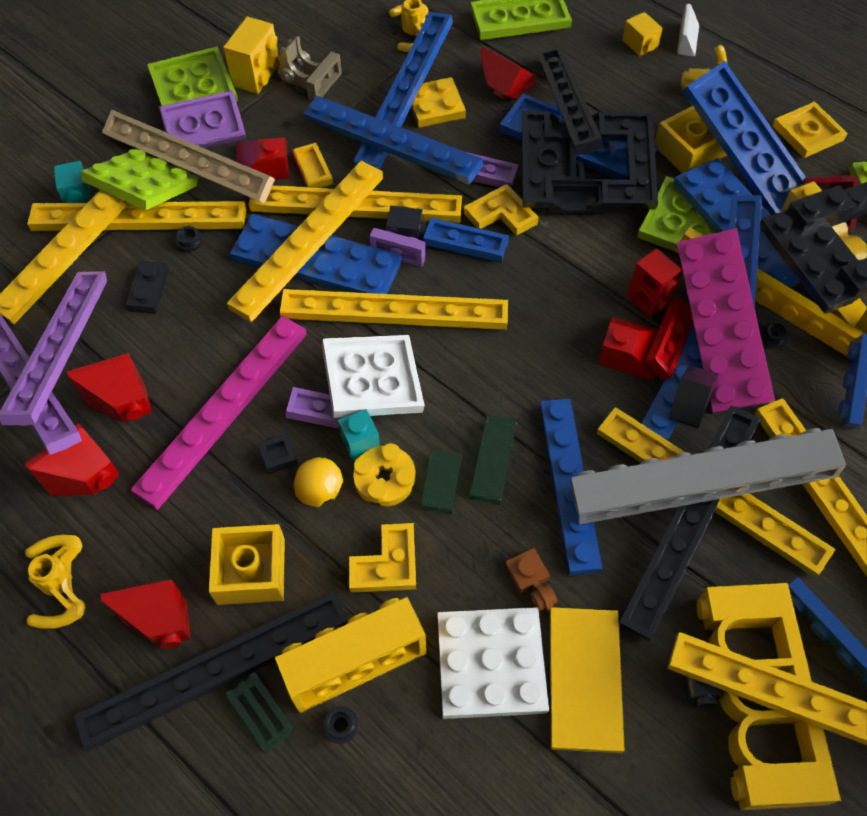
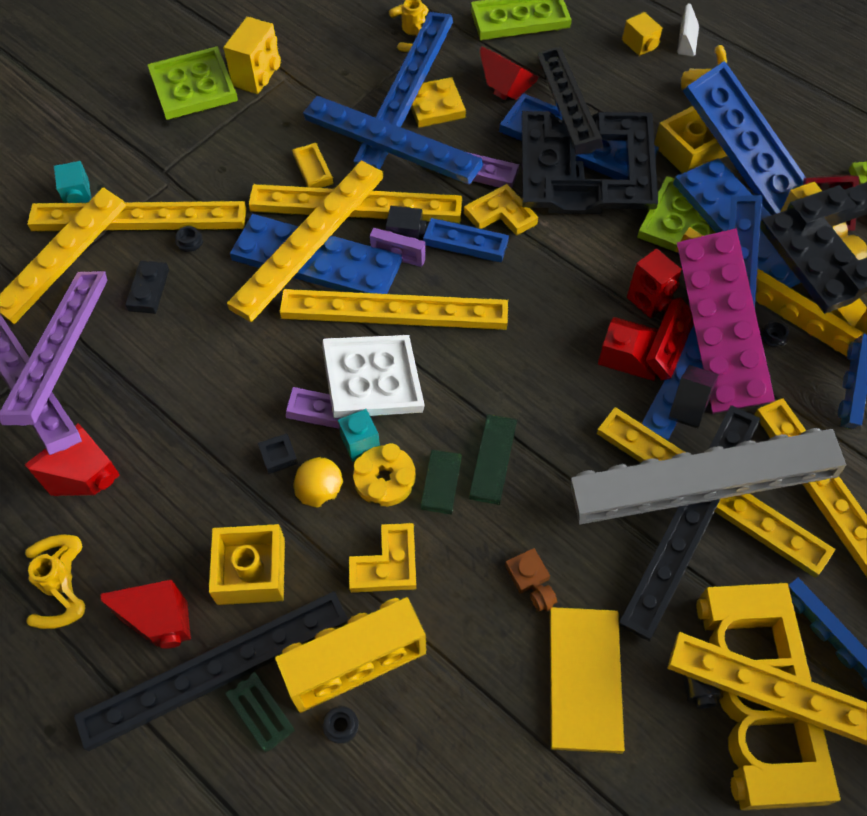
(113, 388): red slope -> none
(139, 179): lime plate -> none
(189, 156): tan plate -> none
(205, 120): medium lavender tile -> none
(218, 413): dark pink plate -> none
(265, 156): red slope -> none
(296, 62): dark tan tile -> none
(492, 663): white plate -> none
(566, 462): blue plate -> none
(809, 129): yellow plate -> none

